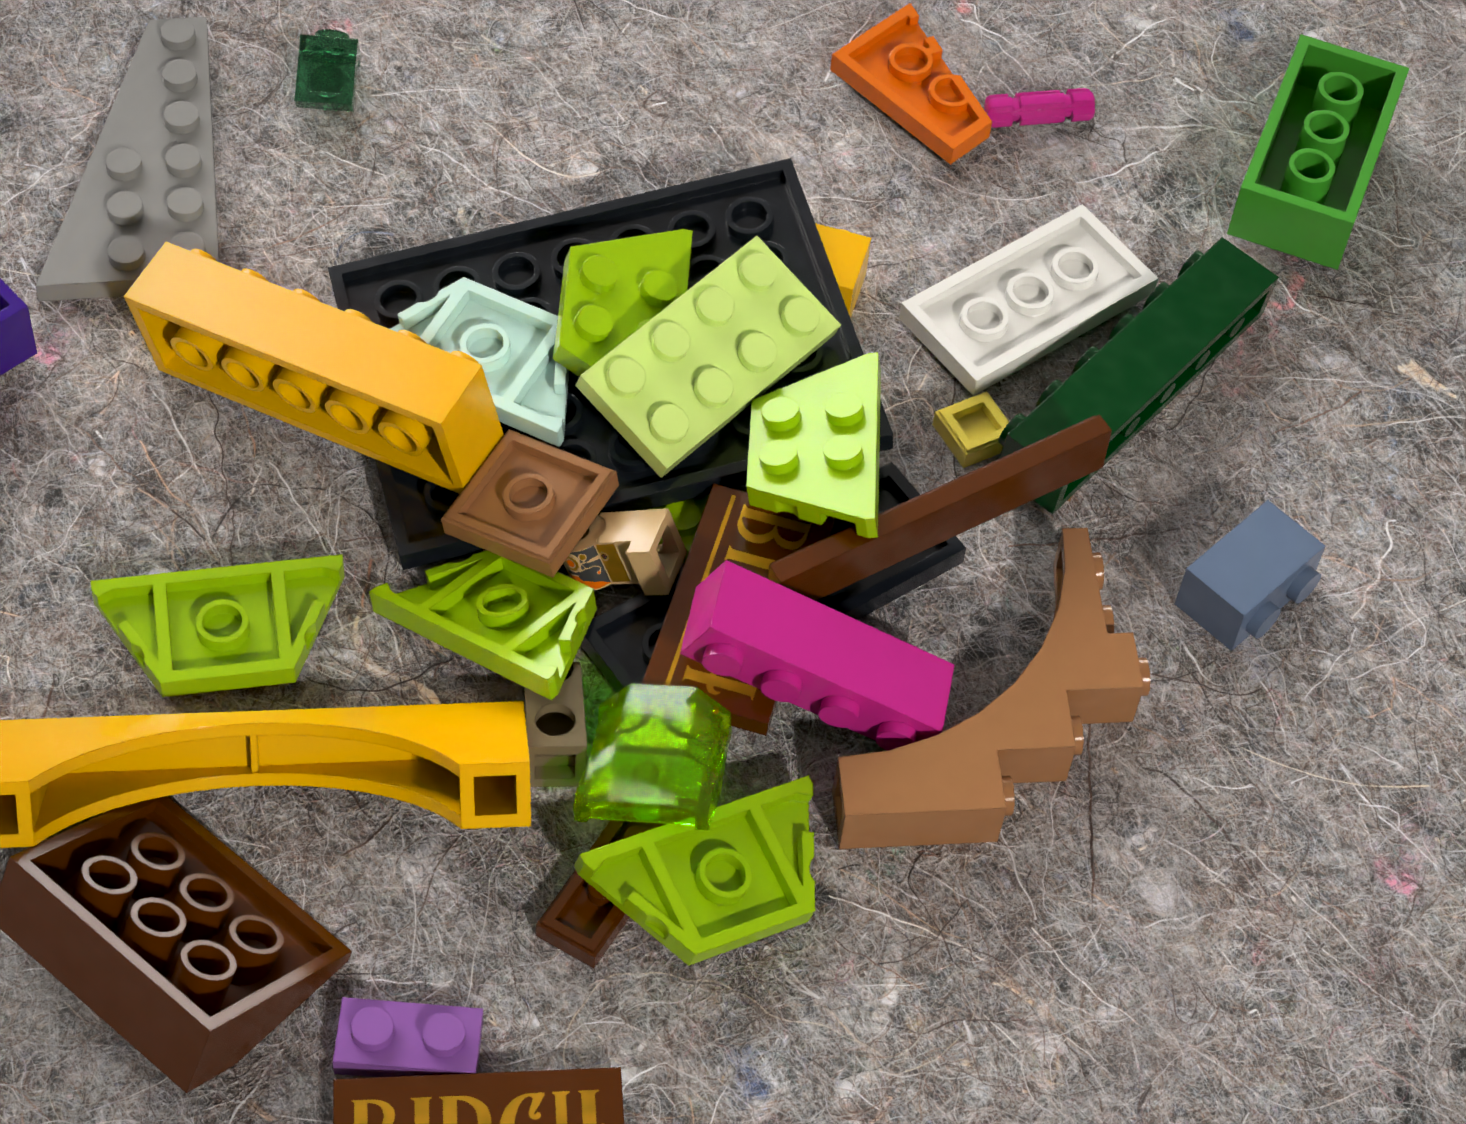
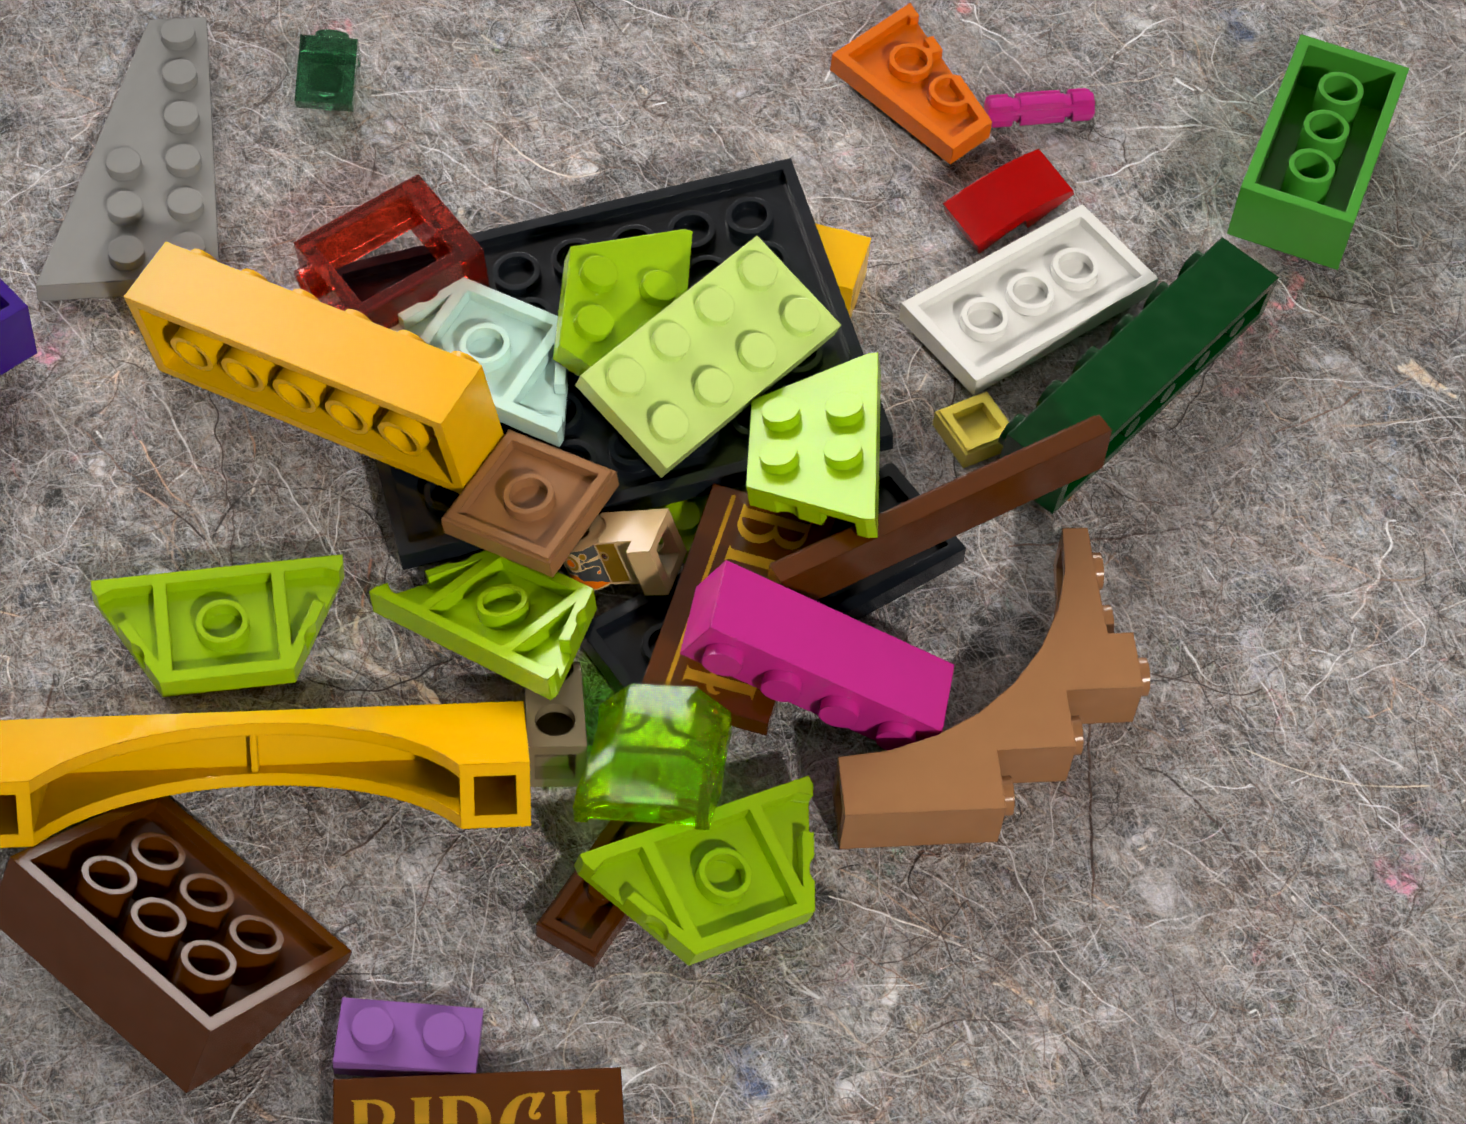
(402, 208): none -> clear red window
(1007, 197): none -> red slope
(1250, 576): sand blue brick -> none

